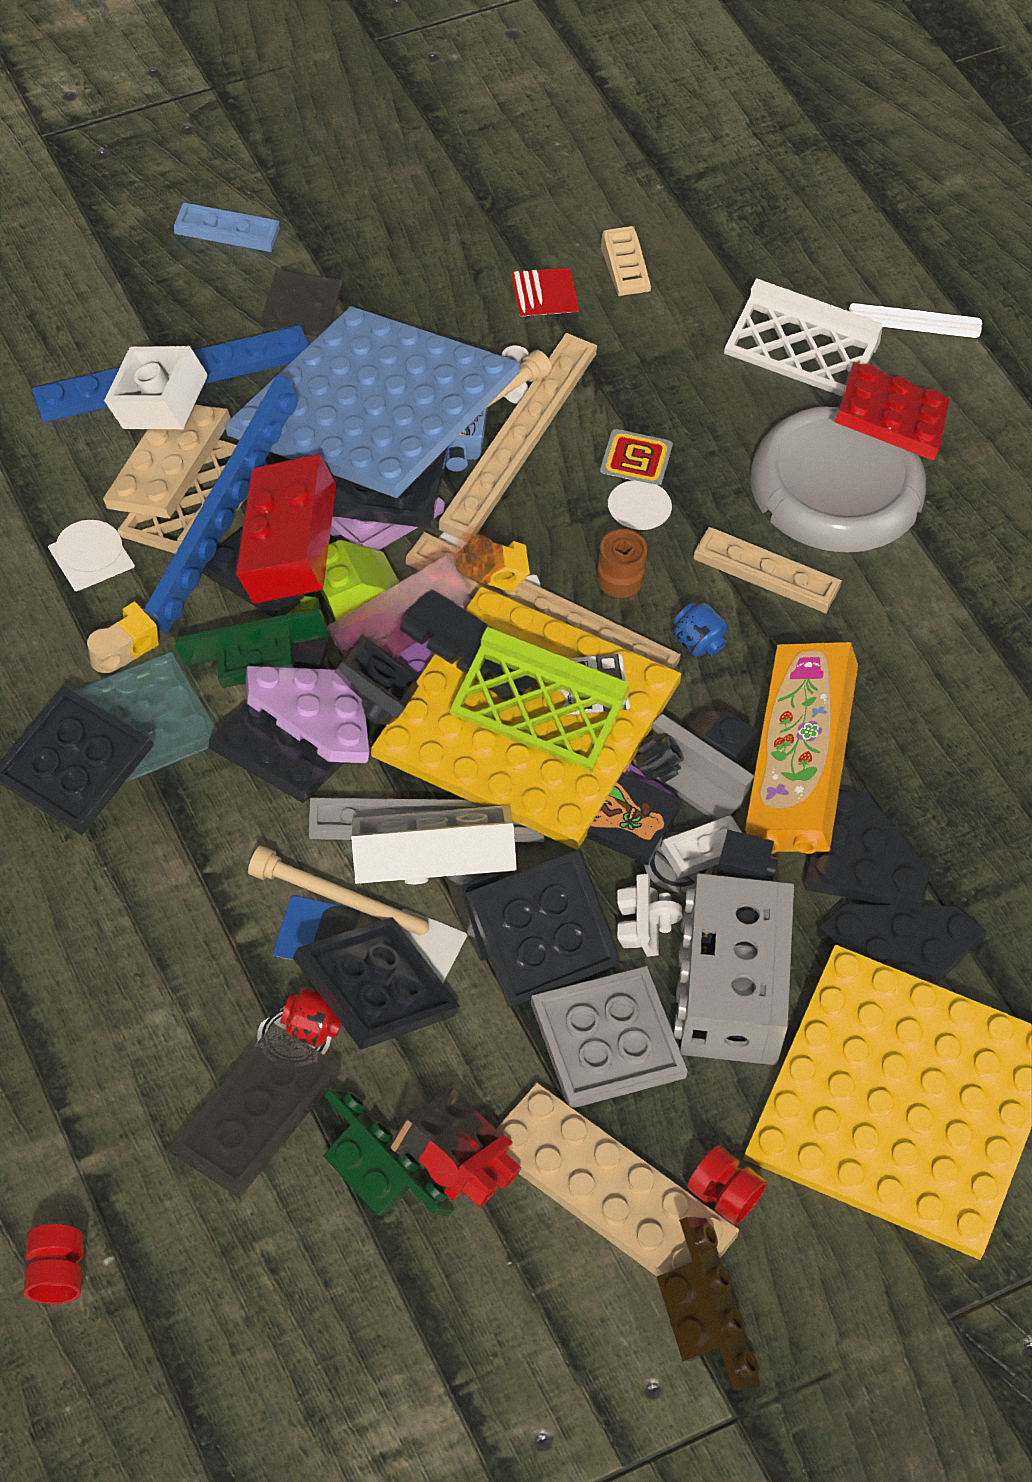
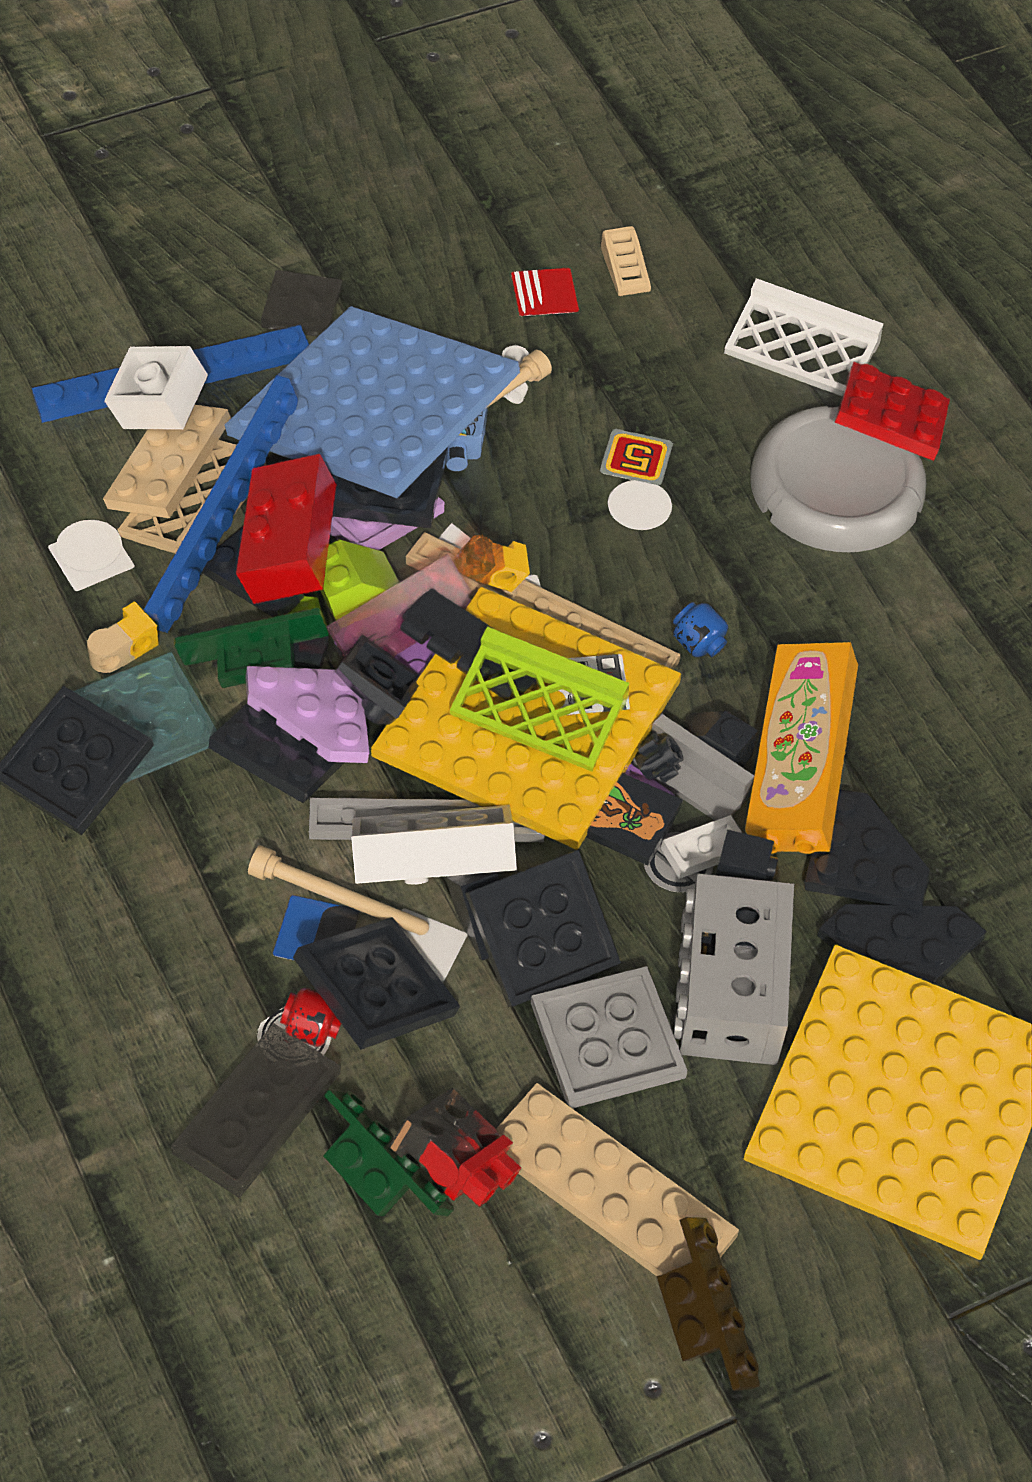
(54, 1269): red wheel -> none
(227, 227): medium blue tile -> none
(516, 439): tan plate -> none
(621, 563): dark orange wheel -> none
(651, 916): white hips -> none
(727, 1185): red wheel -> none
(767, 569): tan tile -> none
(920, 320): white axle -> none

